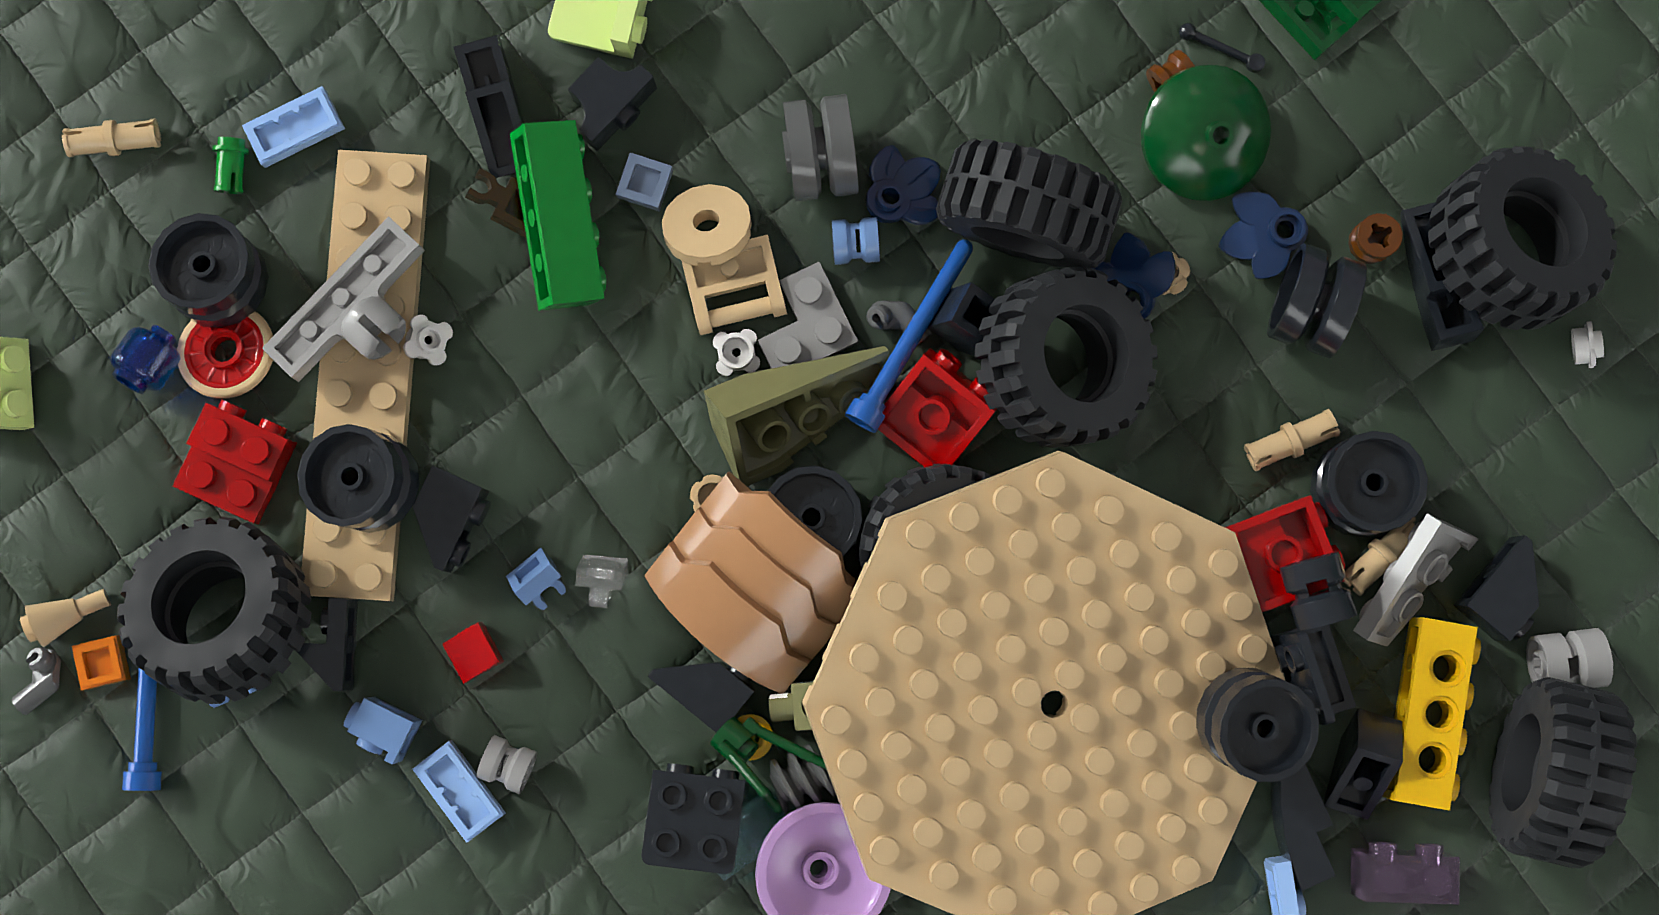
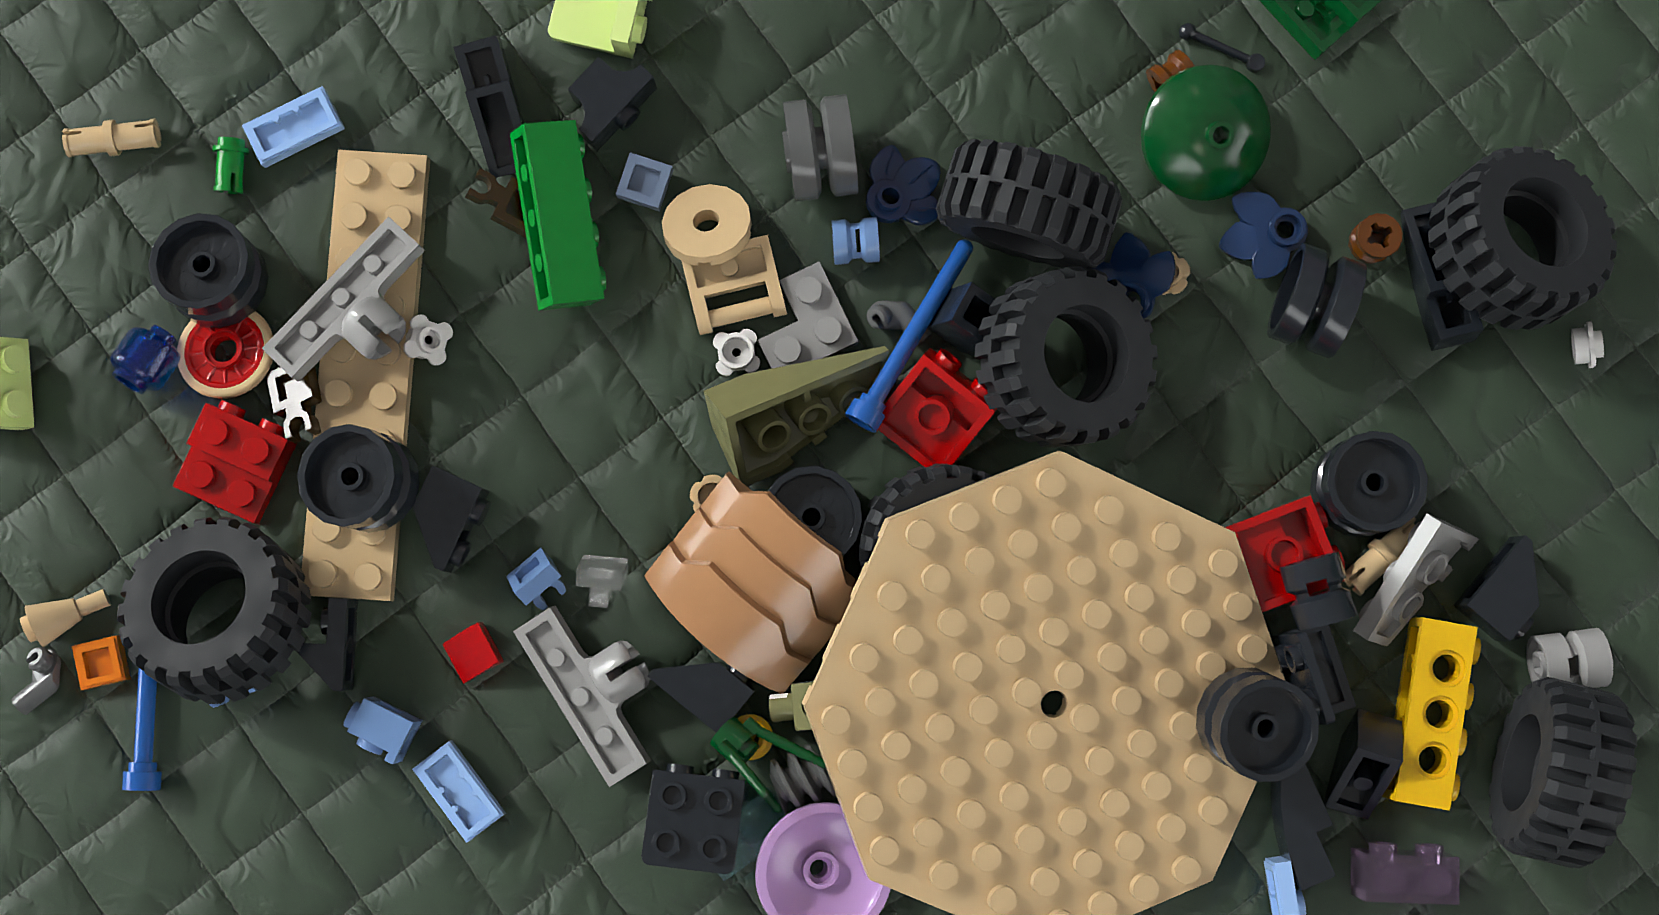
(294, 401): none -> plate
(515, 767): light grey wheel -> none
(589, 691): none -> light grey plate
(1292, 440): tan pin -> none

